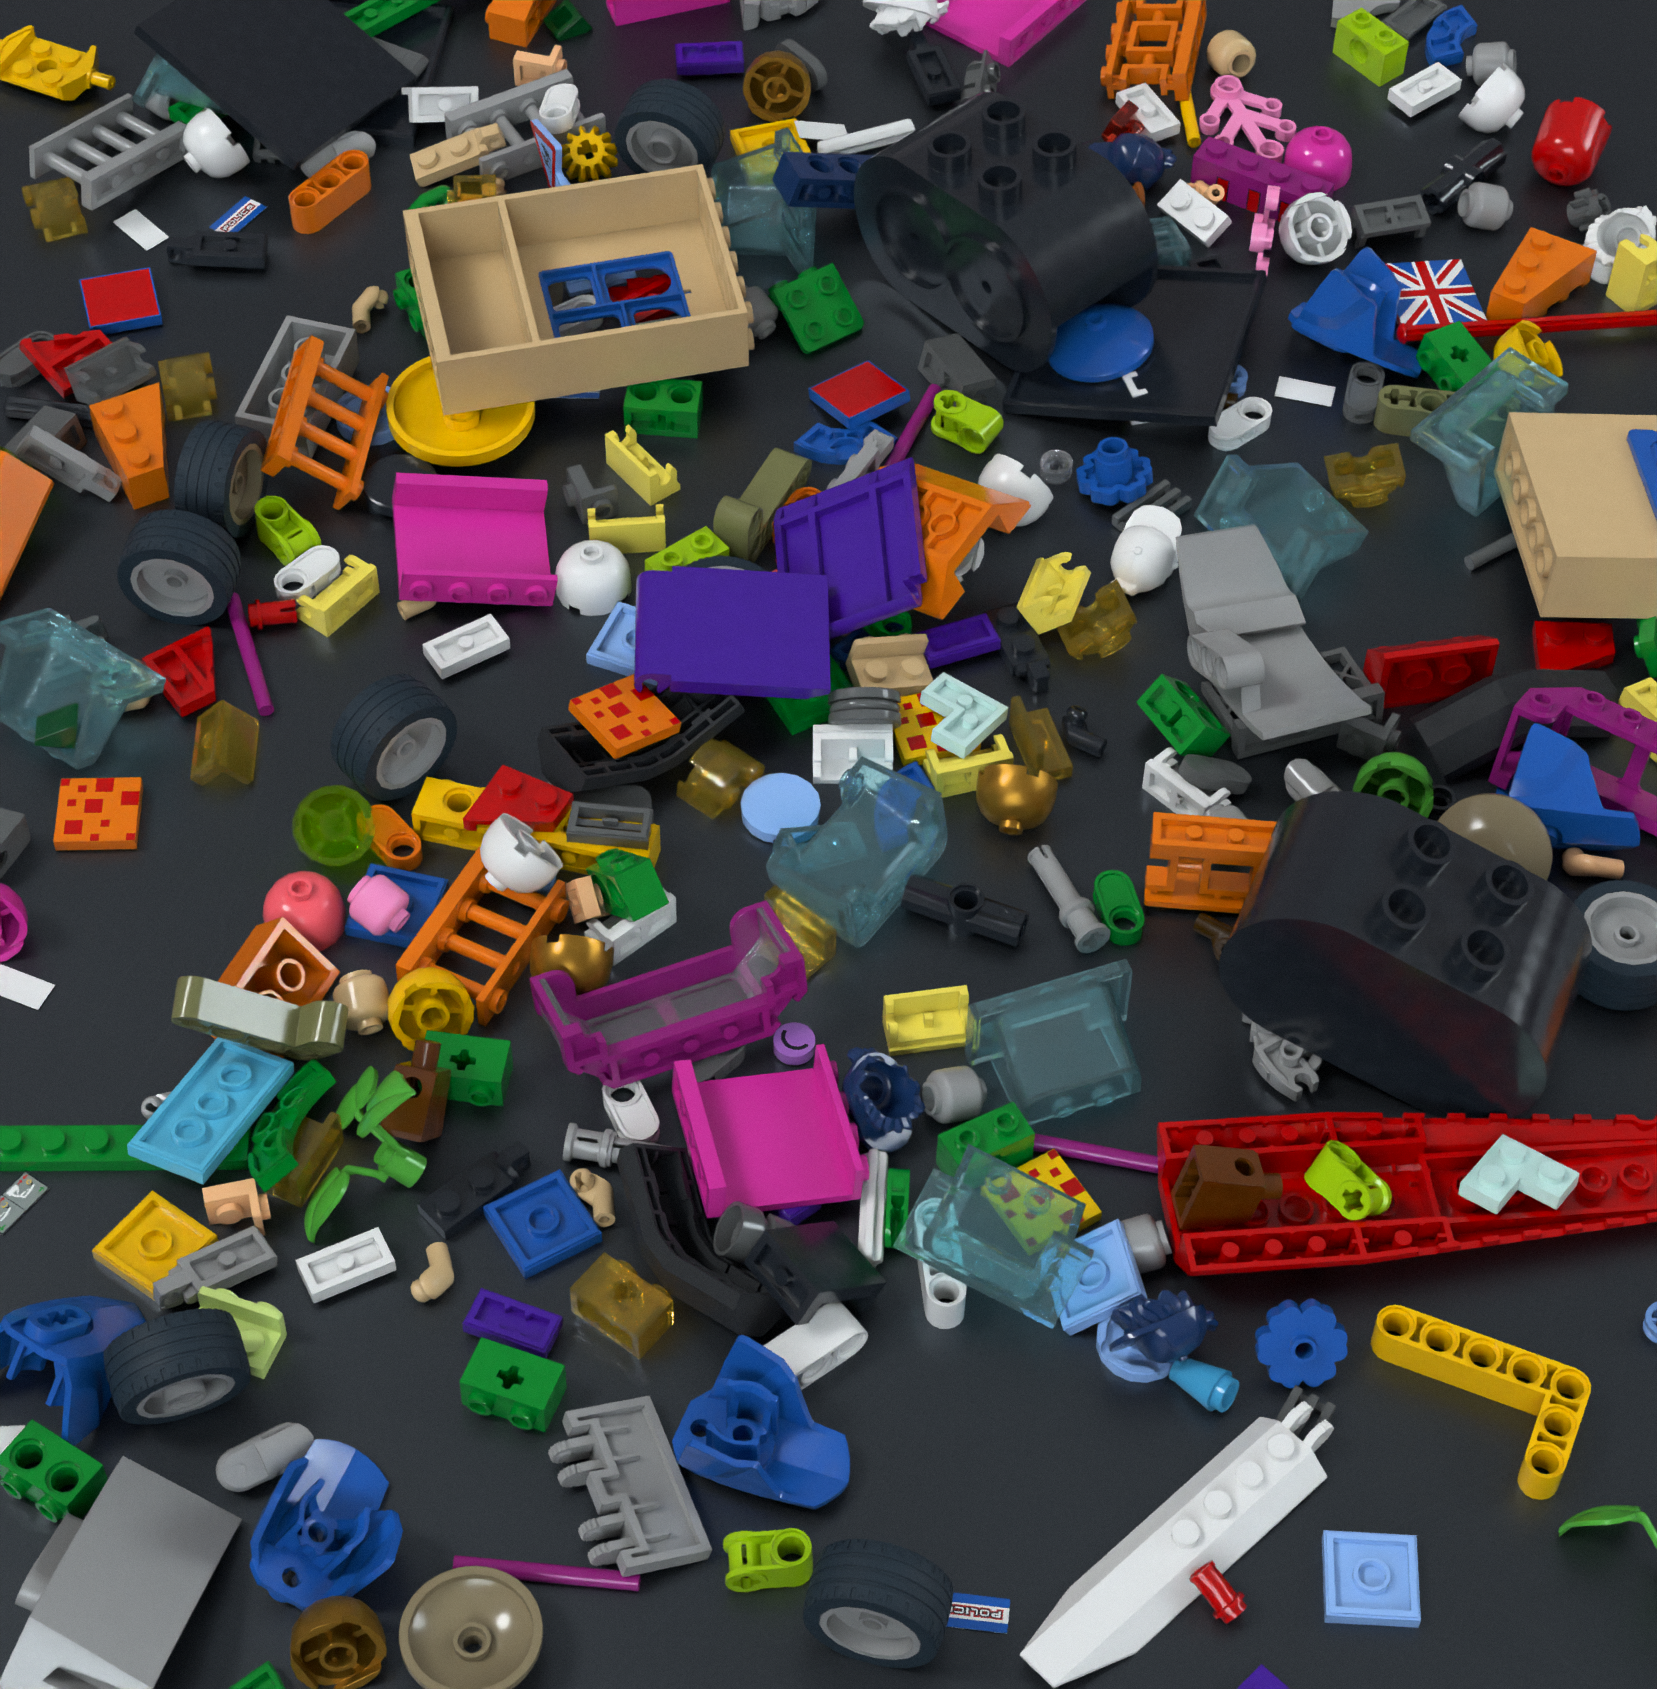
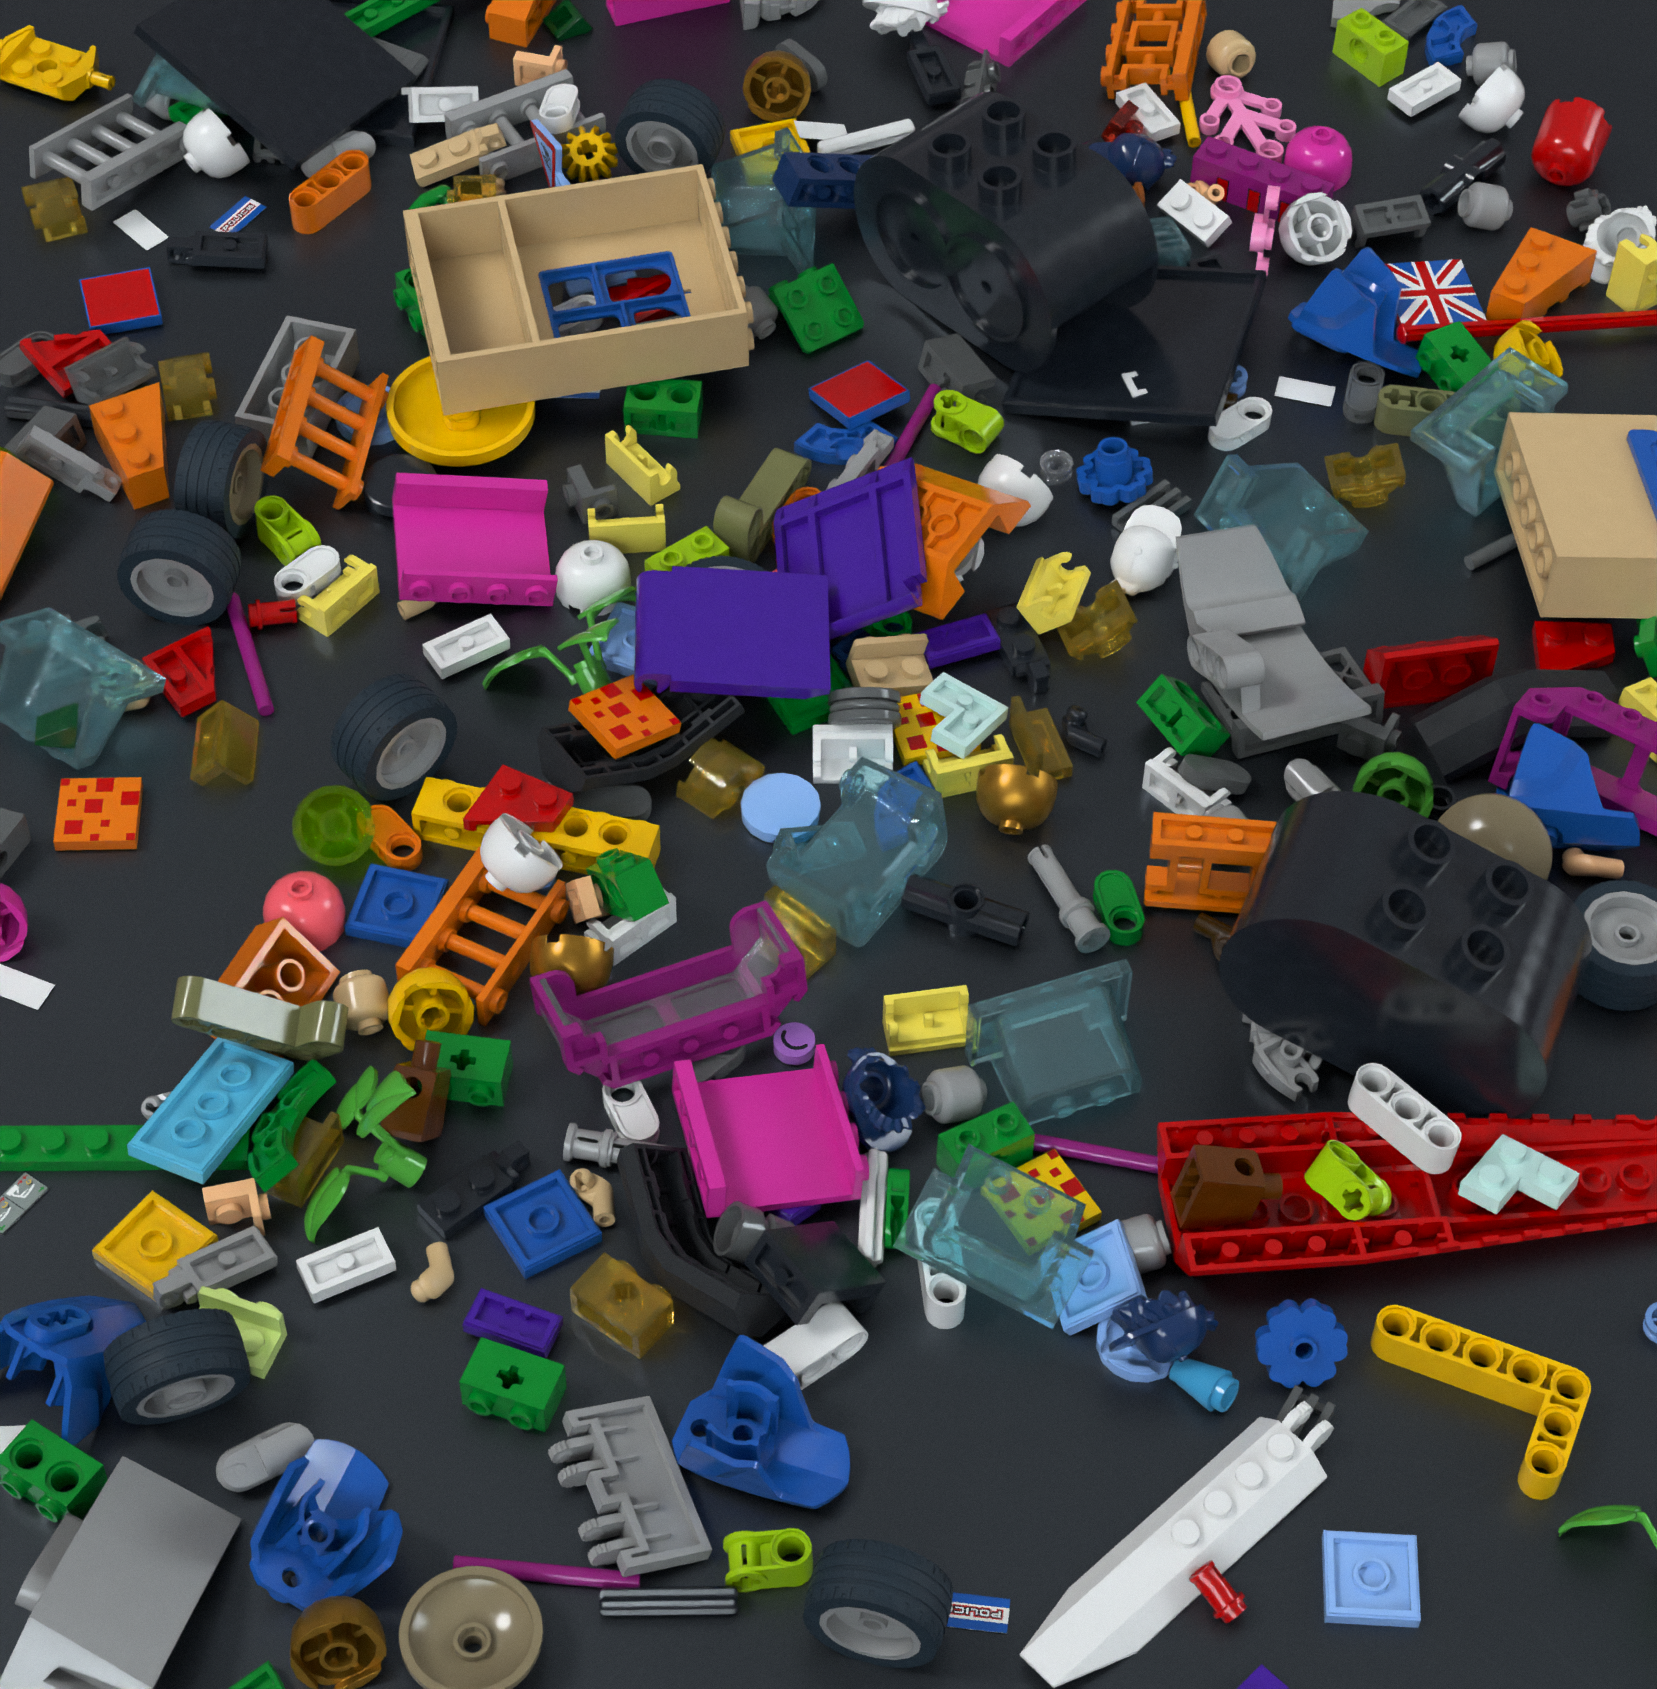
(363, 305): tan arm -> none
(379, 905): bright pink head -> none
(589, 672): none -> bright green plant
(609, 830): dark grey tile -> none
(668, 1600): none -> black axle
(709, 58): dark purple plate -> none
(1102, 343): blue dish -> none
(1404, 1118): none -> white beam

